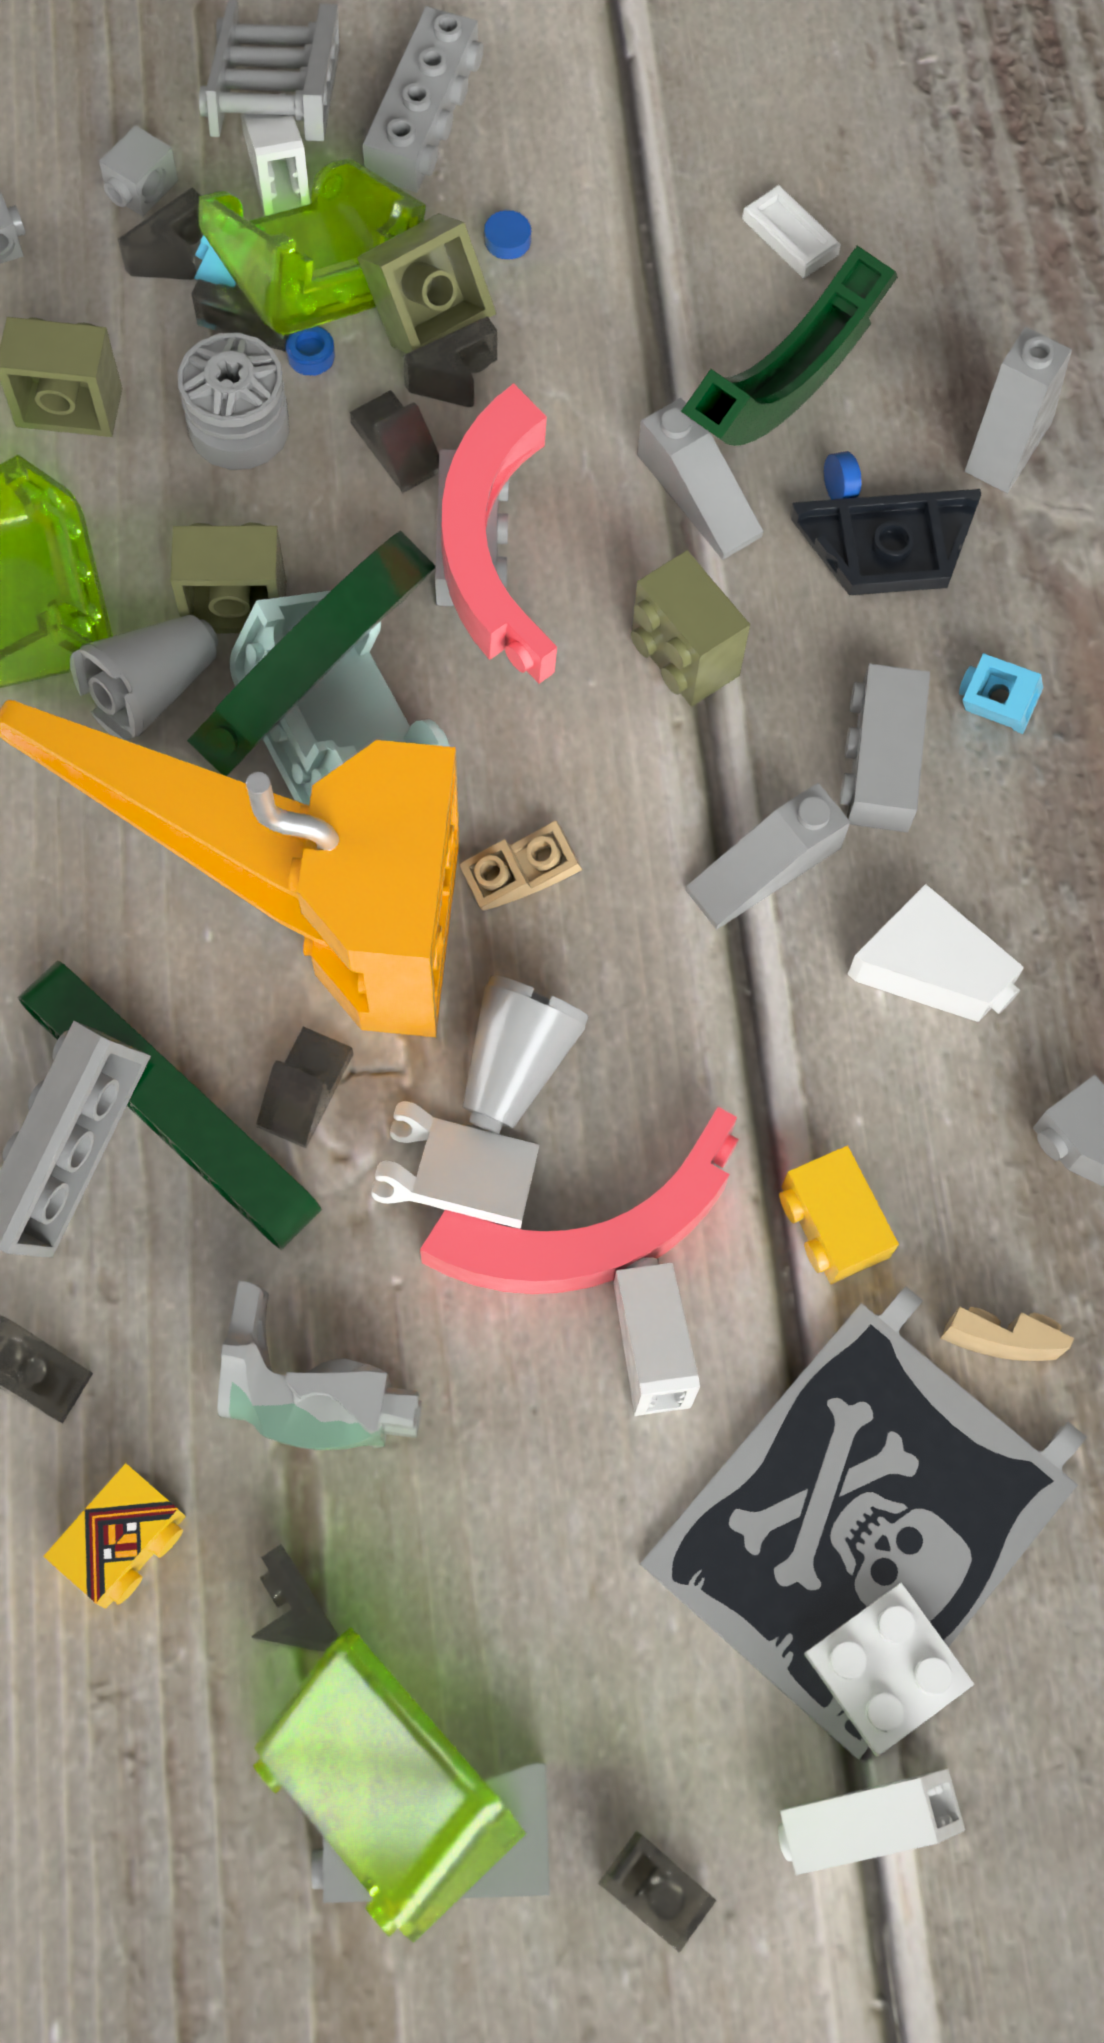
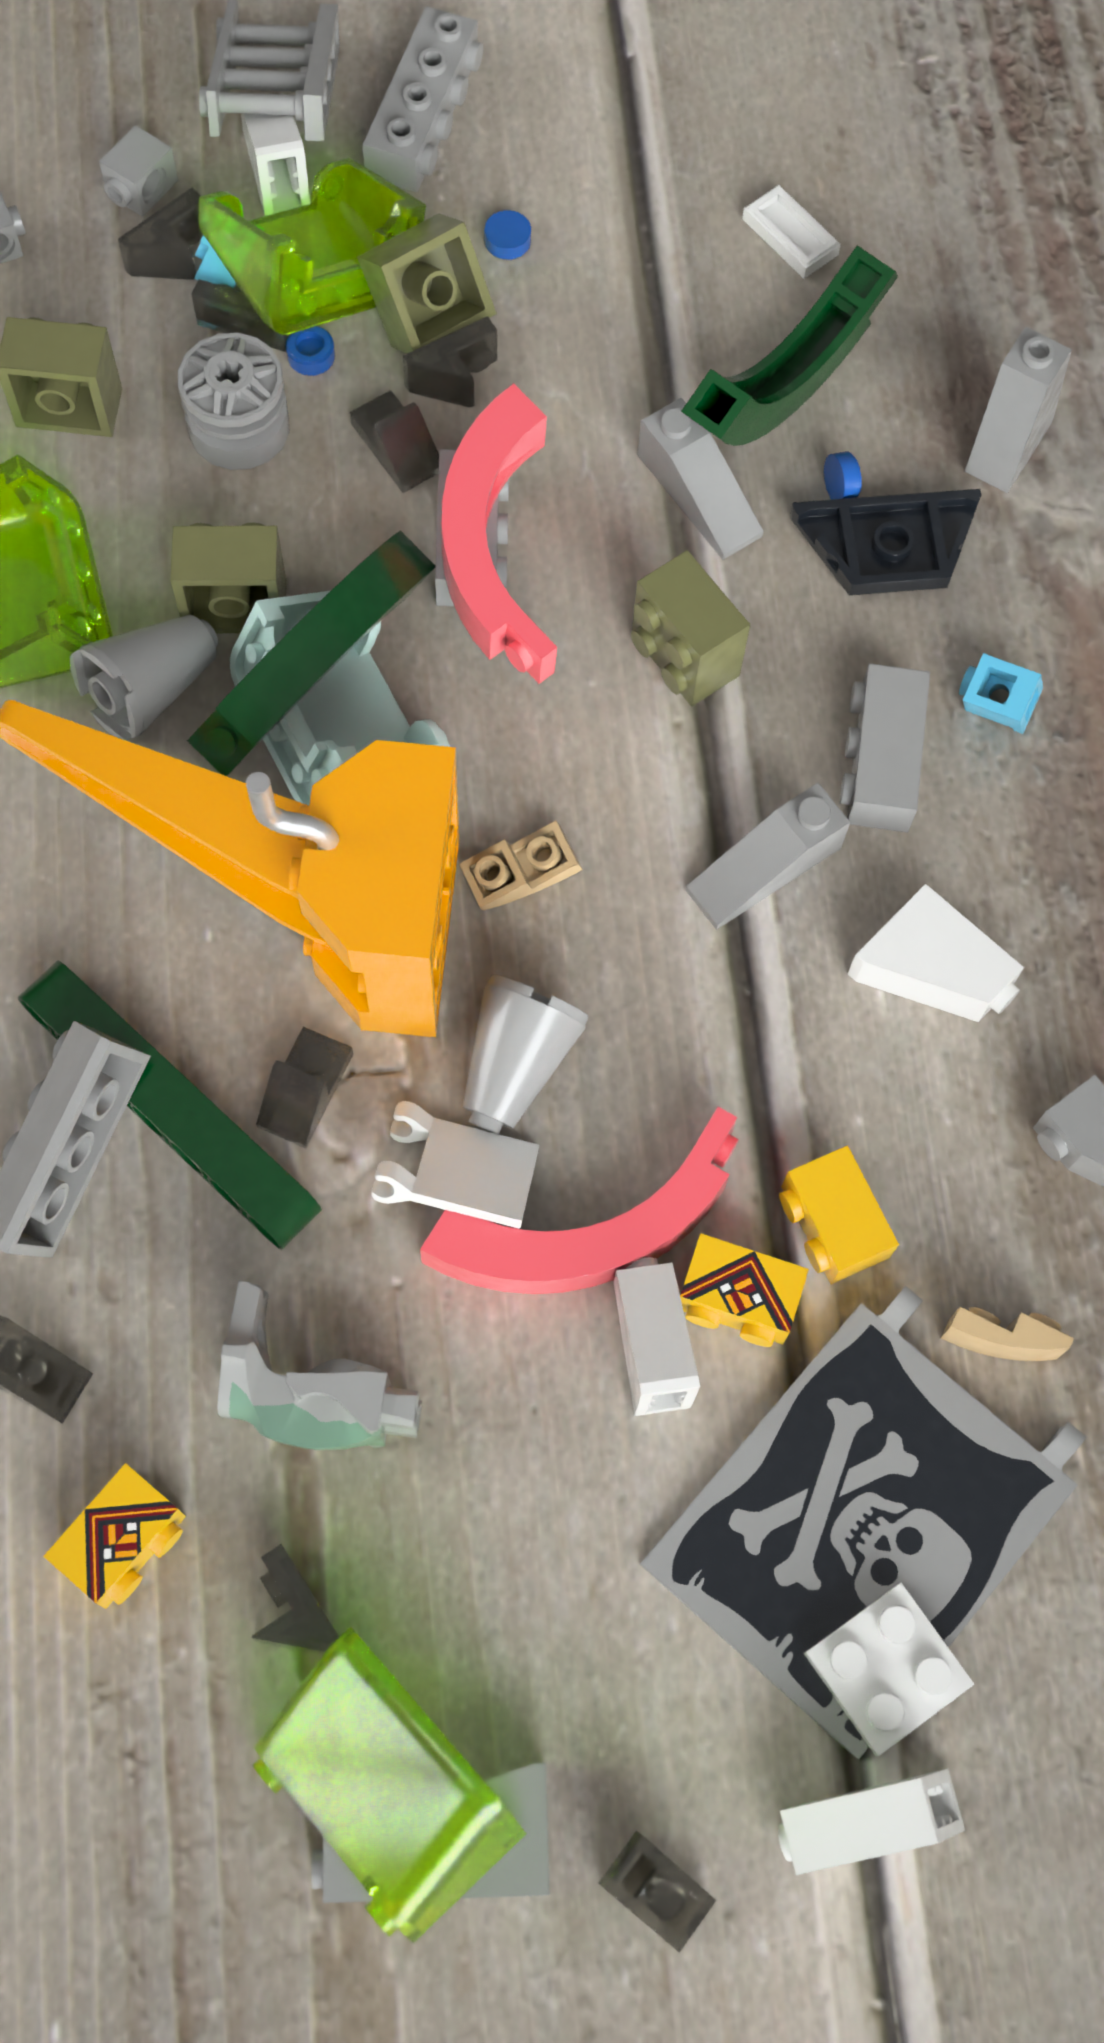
(742, 1291): none -> yellow brick

